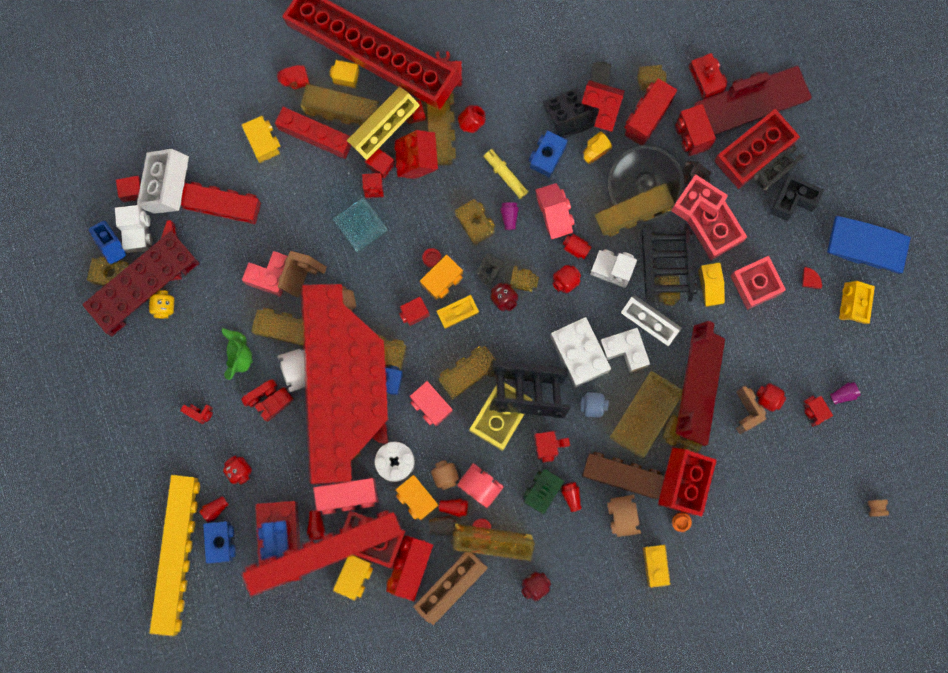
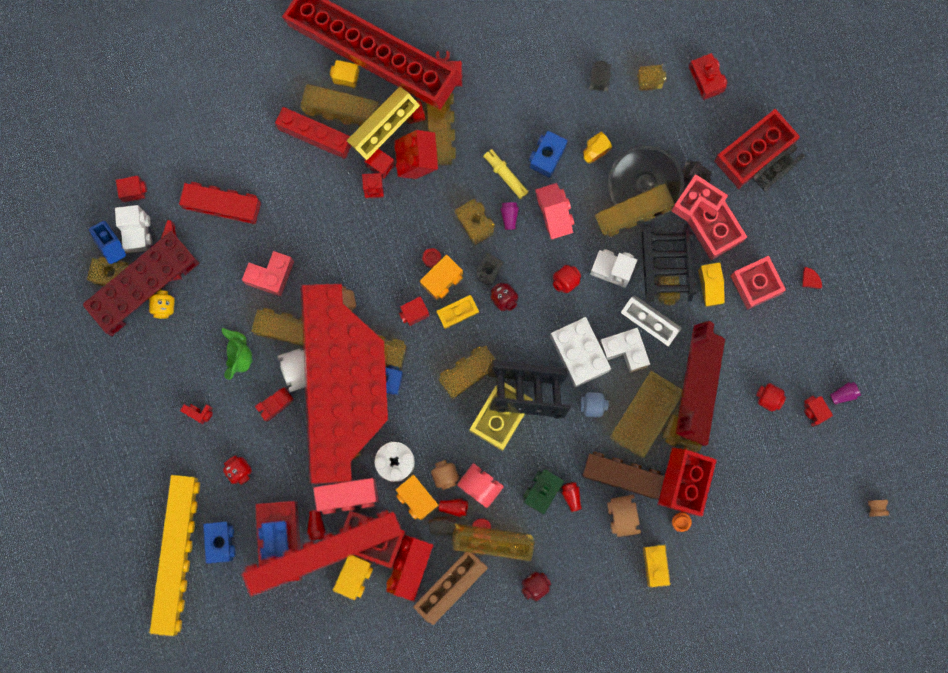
(162, 181): white brick -> none
(213, 509): red cone -> none
(252, 398): red plate -> none
(261, 139): yellow brick -> none
(293, 77): red rock -> none
(296, 270): medium nougat bracket -> none
(360, 225): clear light blue brick -> none
(381, 435): red tile -> none
(431, 404): coral brick -> none
(471, 119): red head -> none
(523, 279): clear yellow brick -> none
(547, 446): red brick -> none
(569, 113): black bracket -> none
(576, 246): red brick -> none
(607, 100): red brick -> none
(649, 111): red brick -> none
(695, 130): red brick -> none
(755, 98): dark red bracket -> none
(756, 412): medium nougat bracket -> none
(793, 193): black brick -> none
(857, 302): yellow bracket -> none
(868, 244): blue slope -> none

